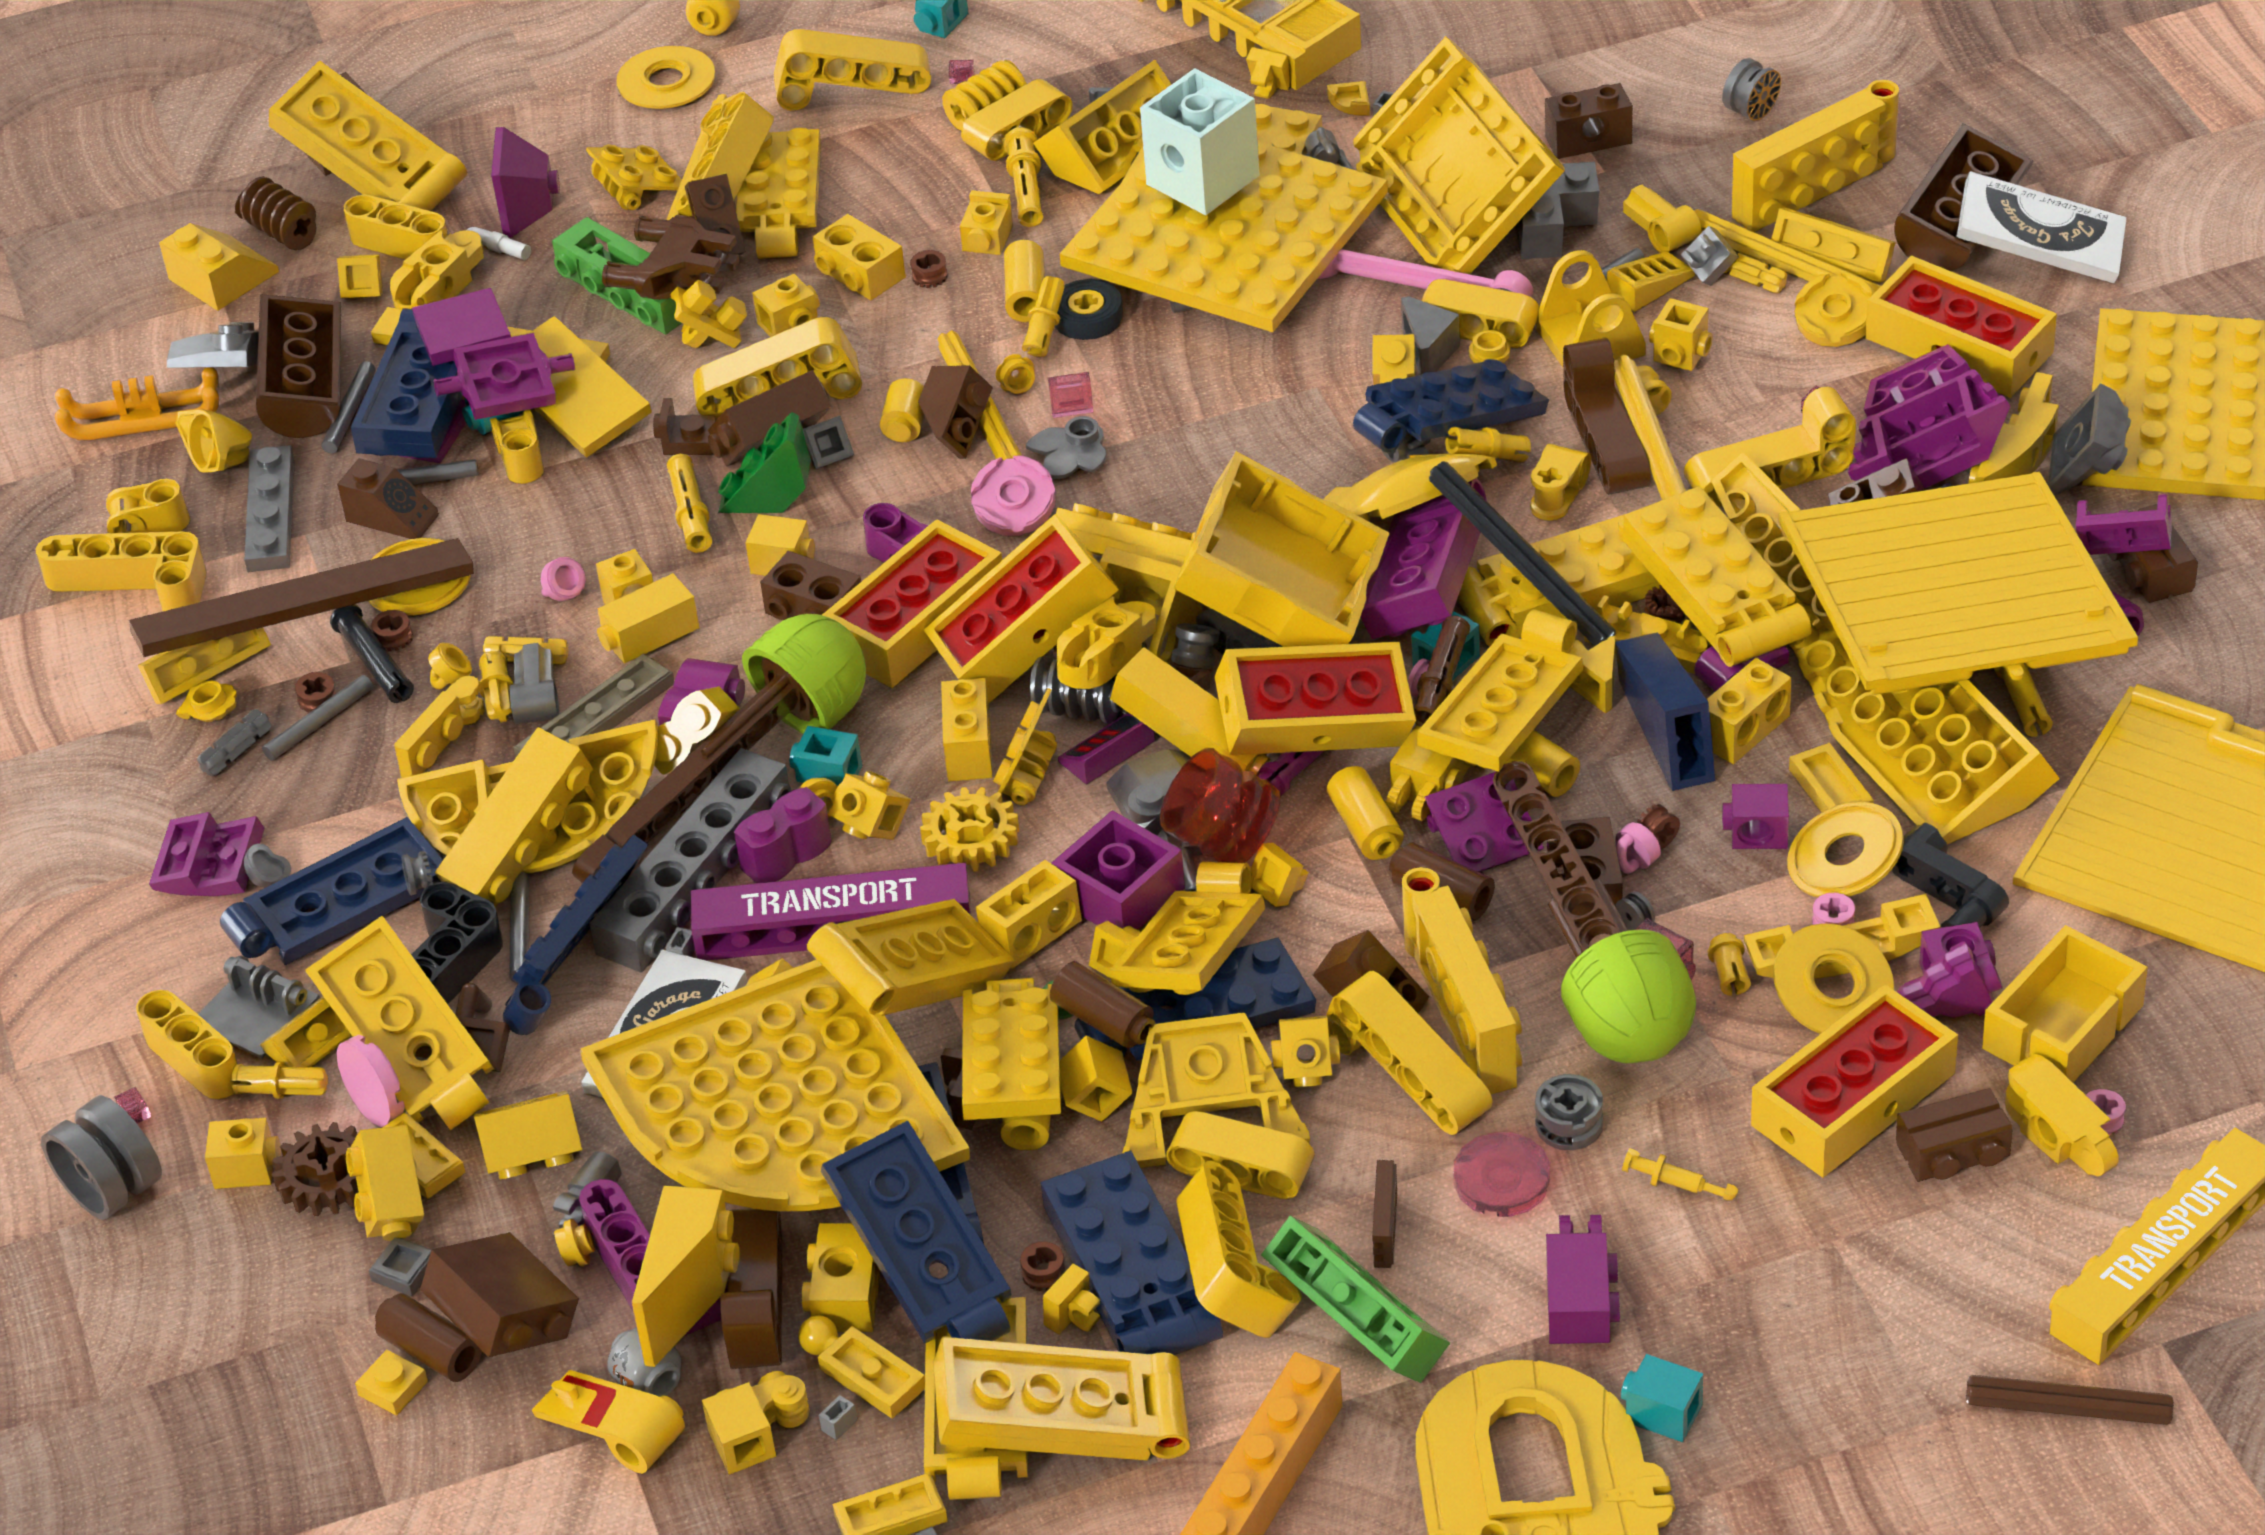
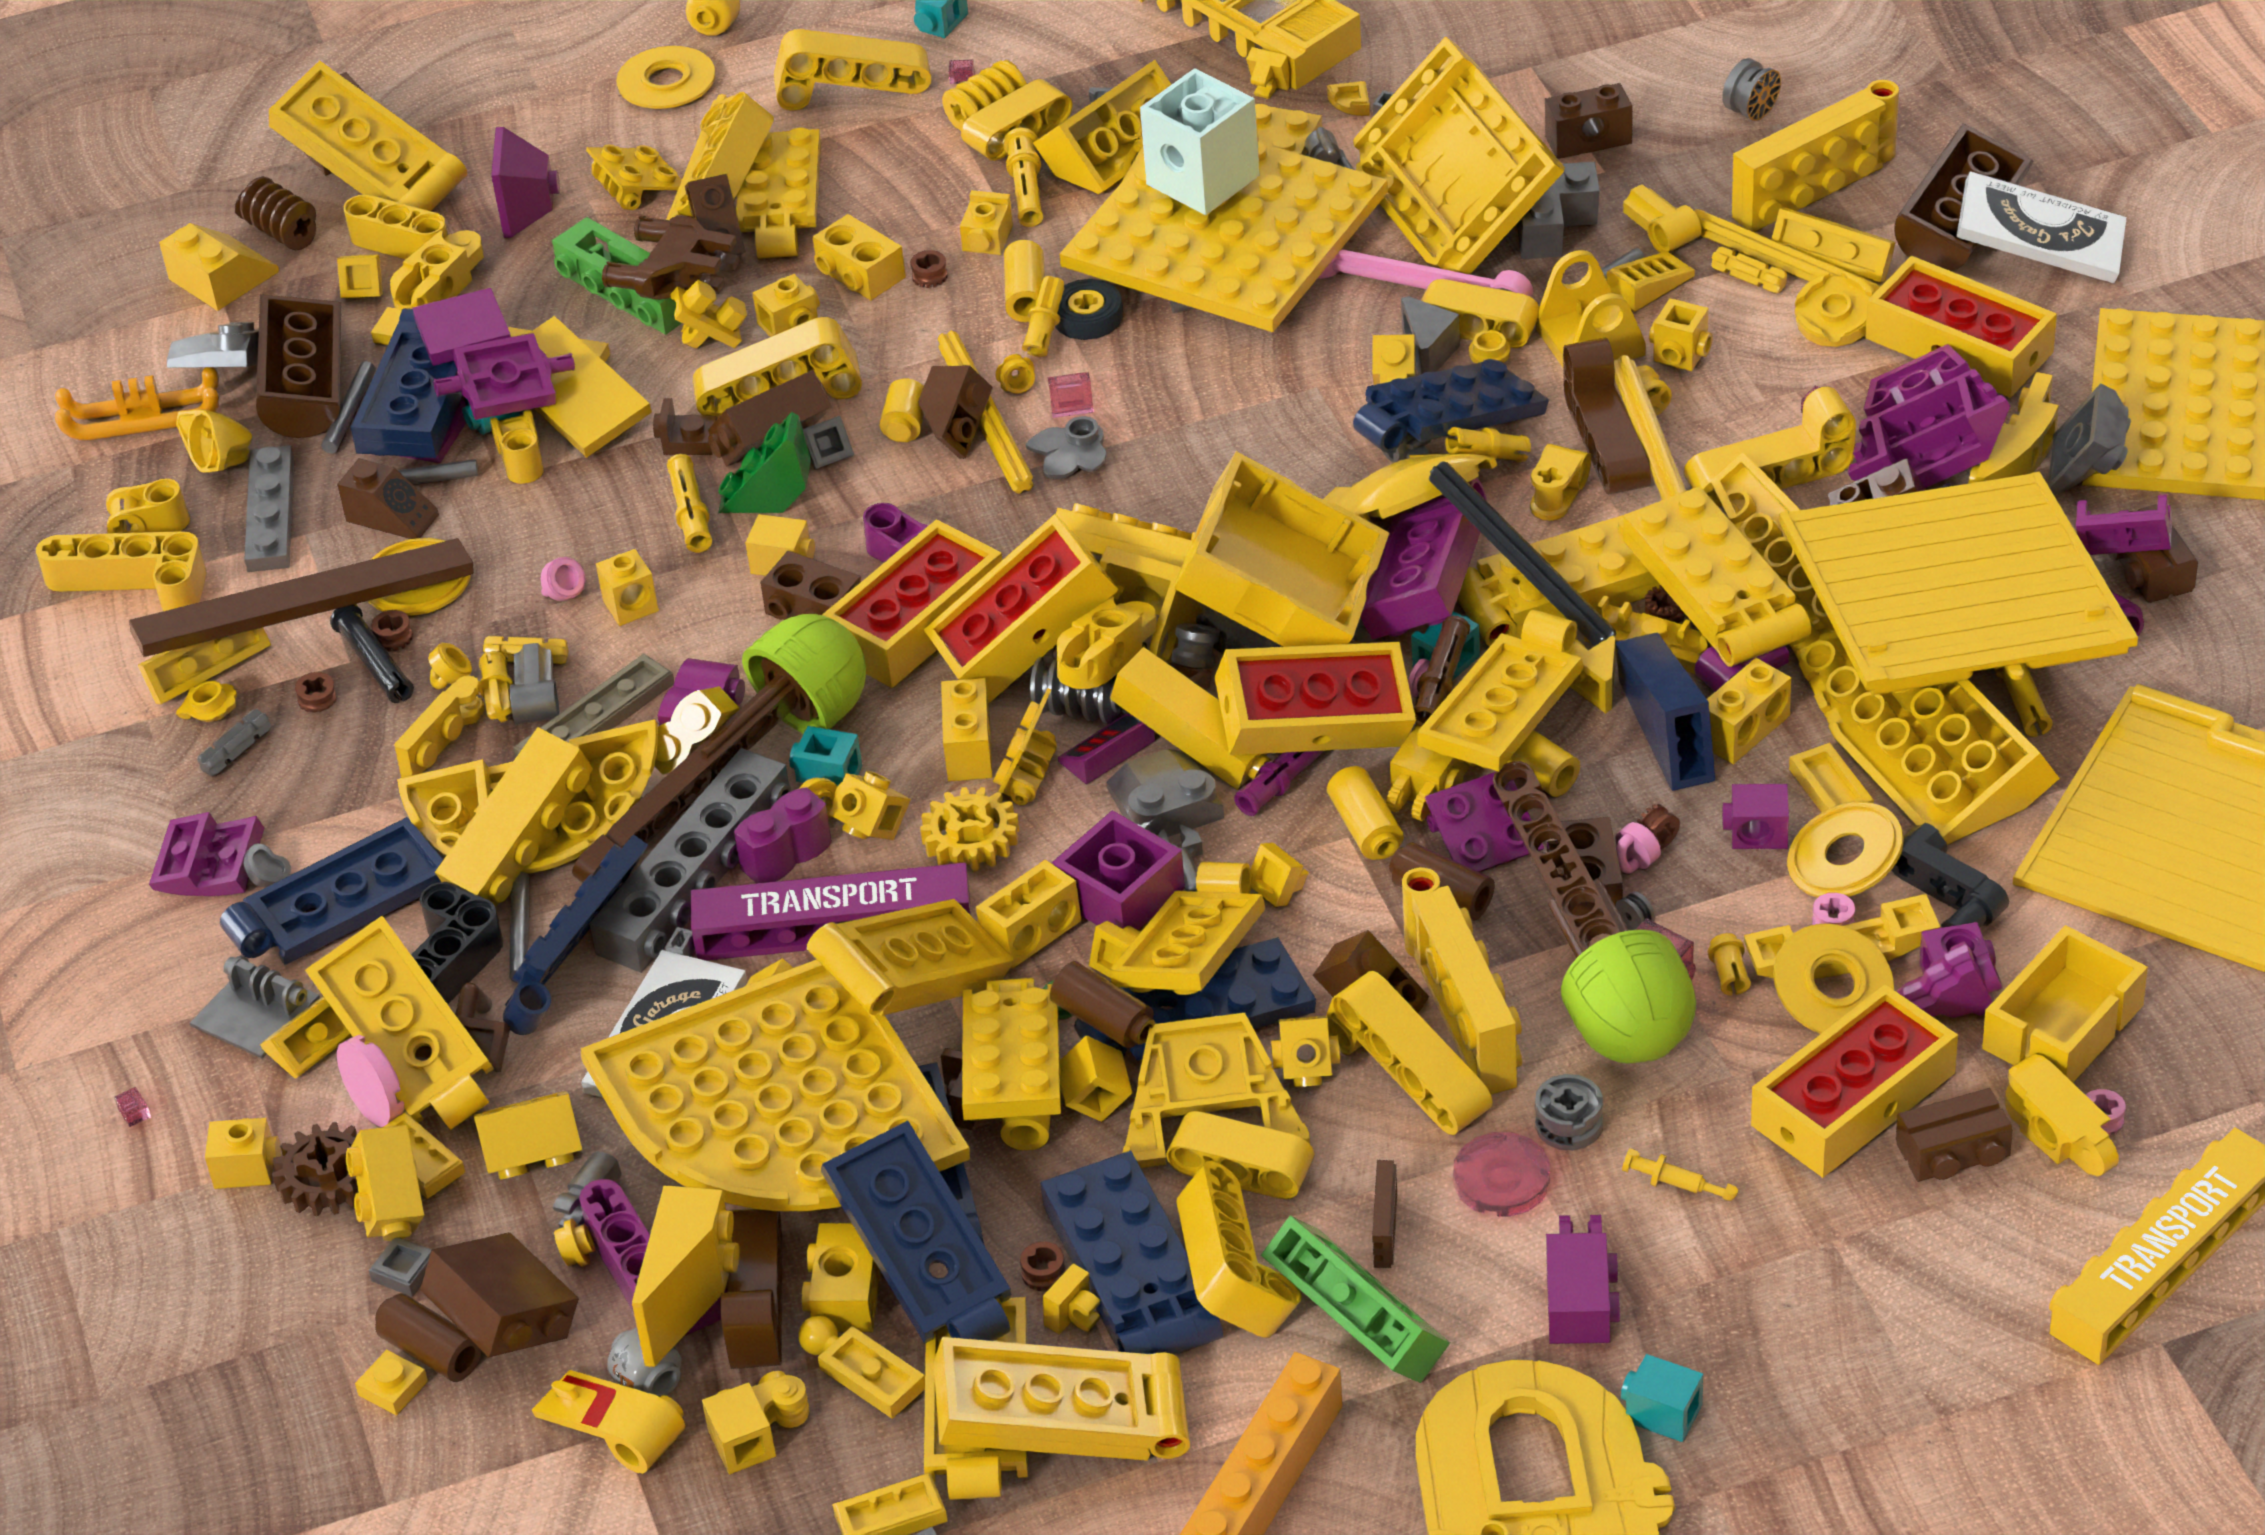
(101, 1157): flat silver wheel -> none
(187, 1043): yellow beam -> none
(279, 1080): yellow axle -> none
(317, 717): flat silver bar -> none
(416, 872): flat silver bush -> none
(502, 243): white piece -> none
(647, 618): yellow brick -> none
(838, 1417): light grey piece -> none
(1013, 495): bright pink tile -> none
(1220, 807): clear red wheel -> none
(1709, 255): flat silver tile -> none
(2069, 1399): reddish brown axle -> none

